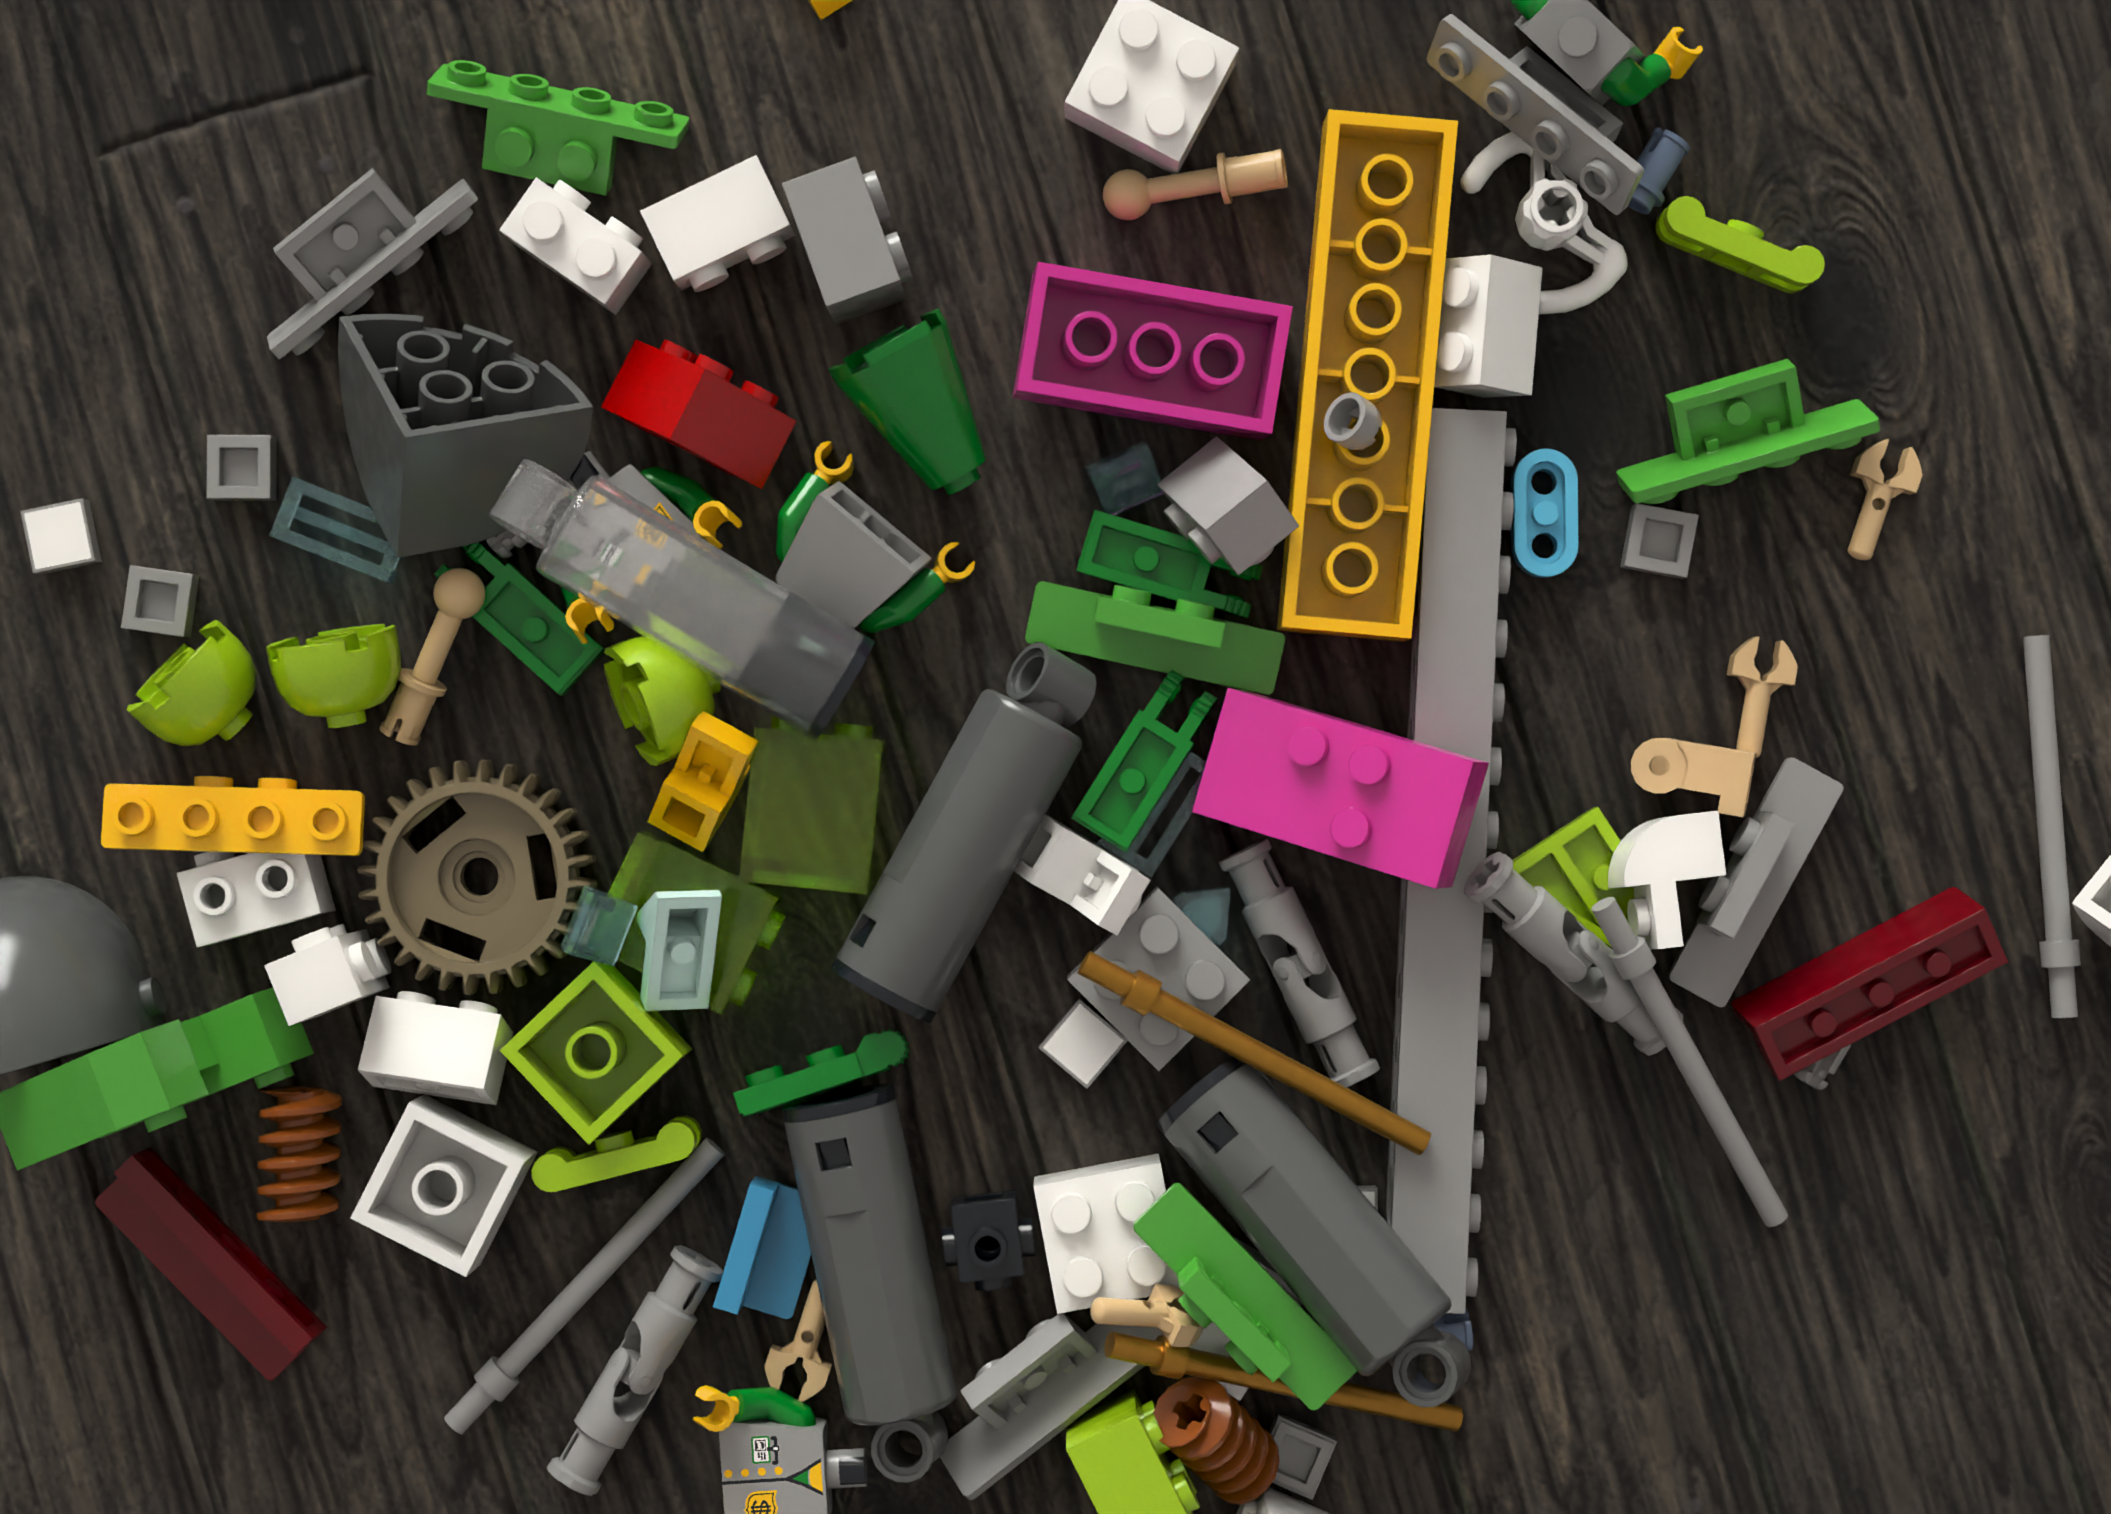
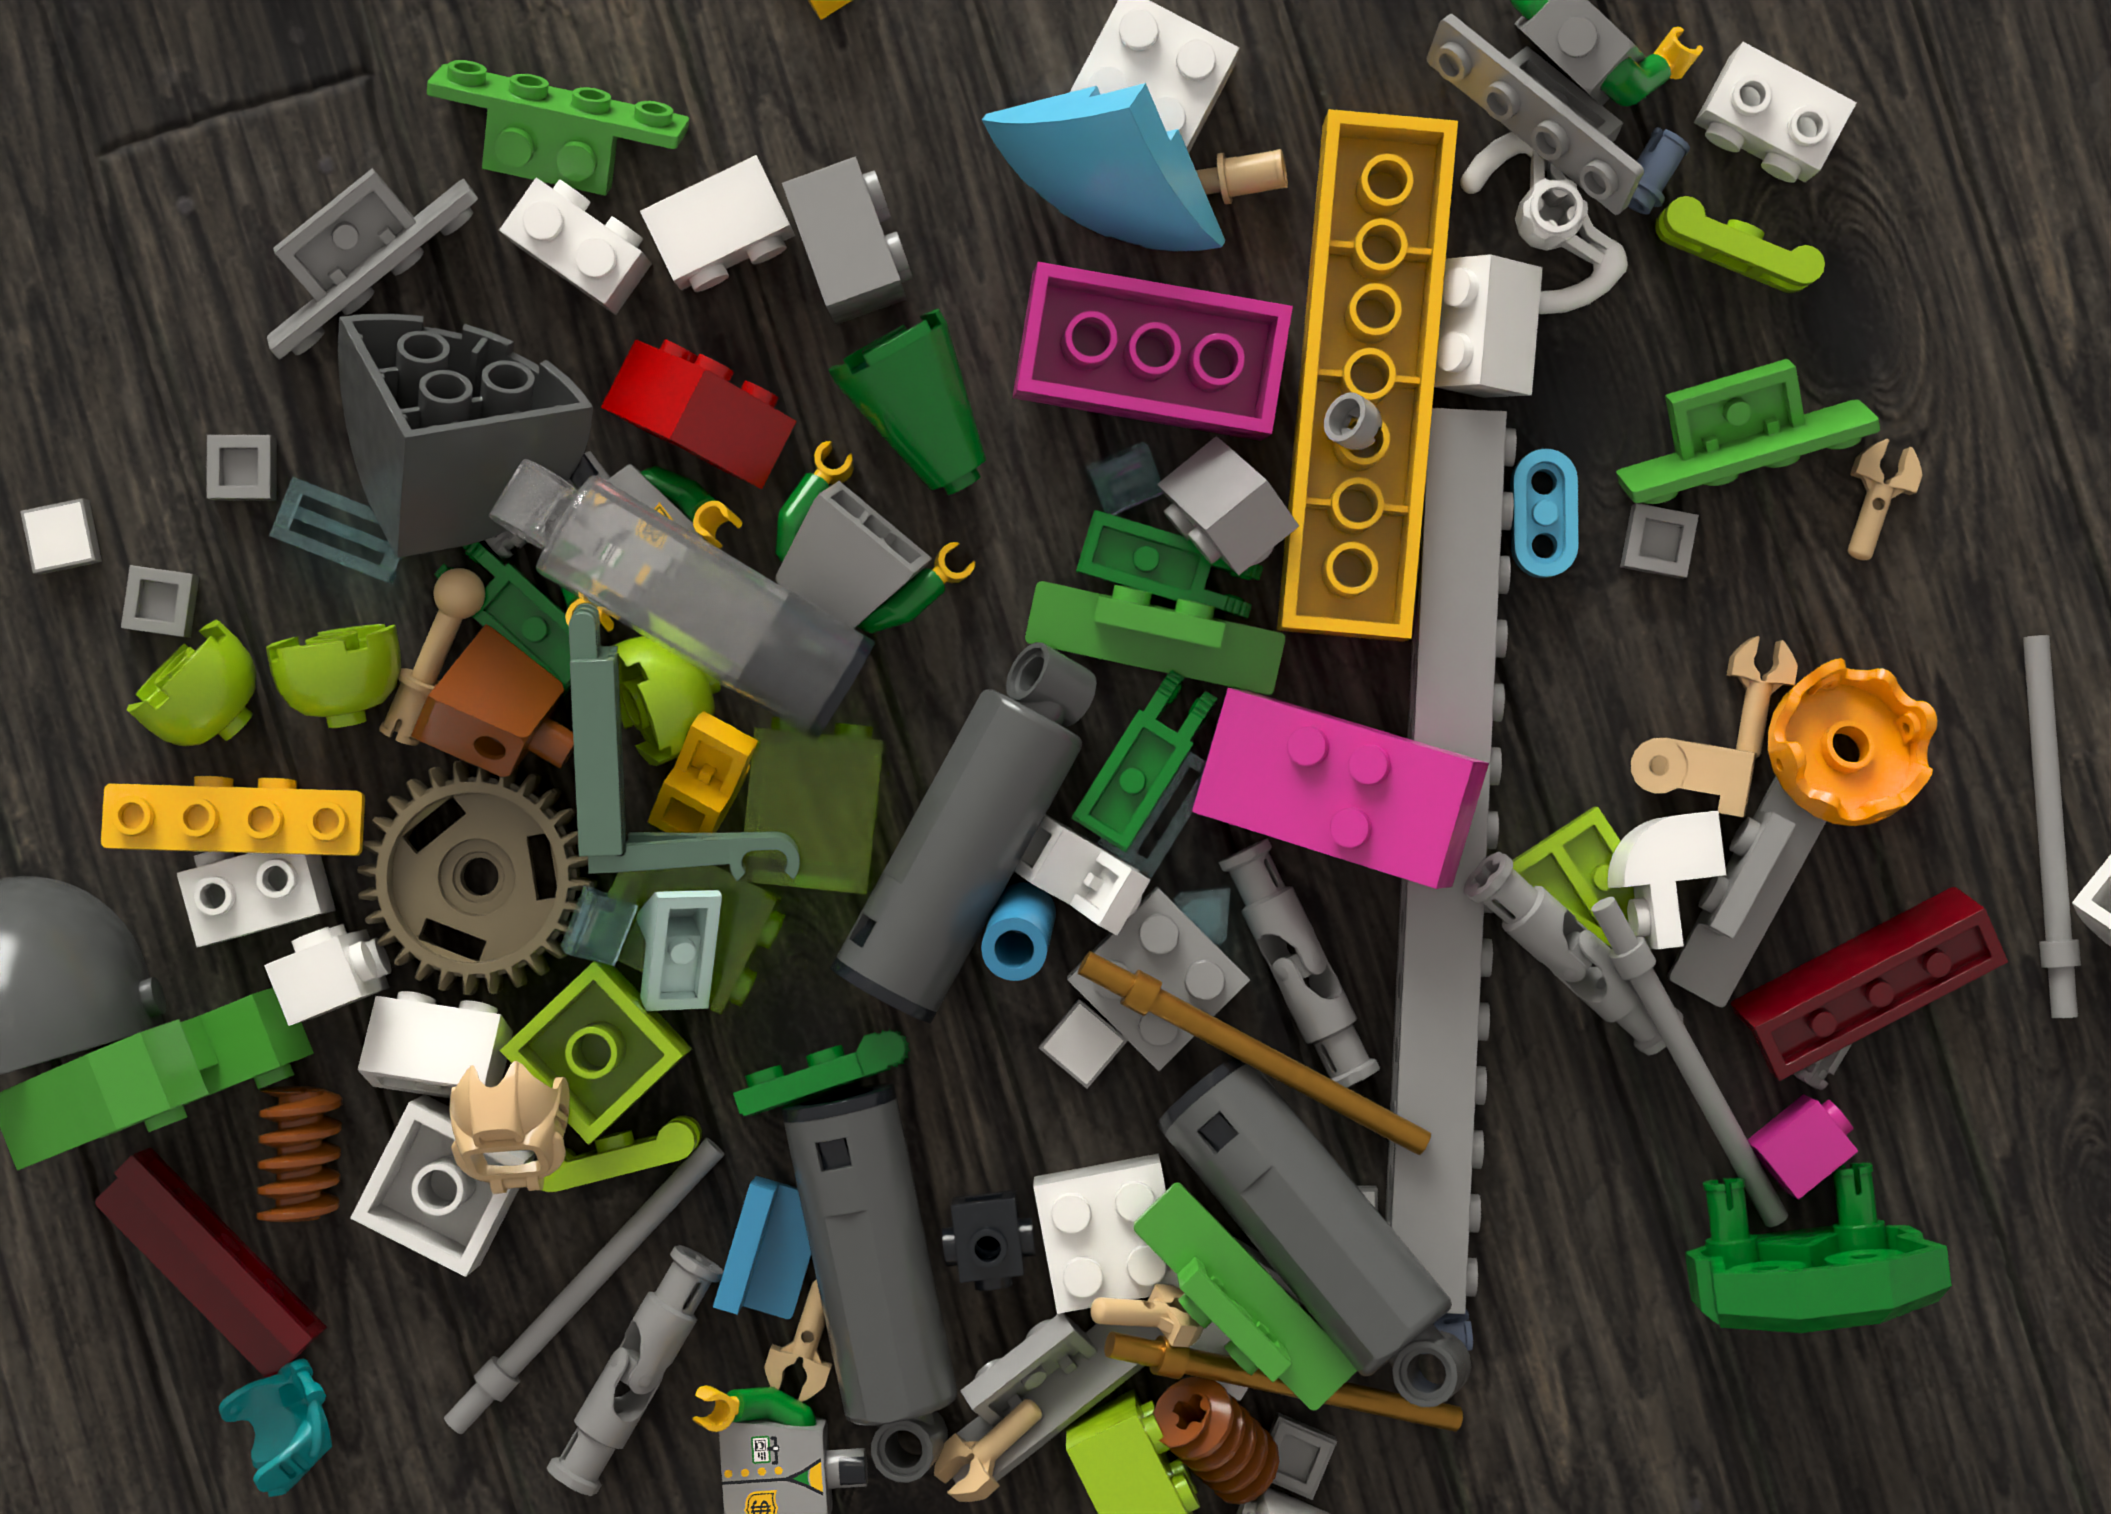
(286, 1424): none -> teal helmet
(495, 708): none -> dark orange torso
(509, 1117): none -> tan helmet
(601, 777): none -> sand green hinge
(983, 1453): none -> tan bar
(1019, 932): none -> dark azure brick
(1109, 167): none -> medium azure brick
(1773, 114): none -> white brick
(1804, 1144): none -> dark pink brick
(1817, 1275): none -> green brick
(1881, 720): none -> light orange plate

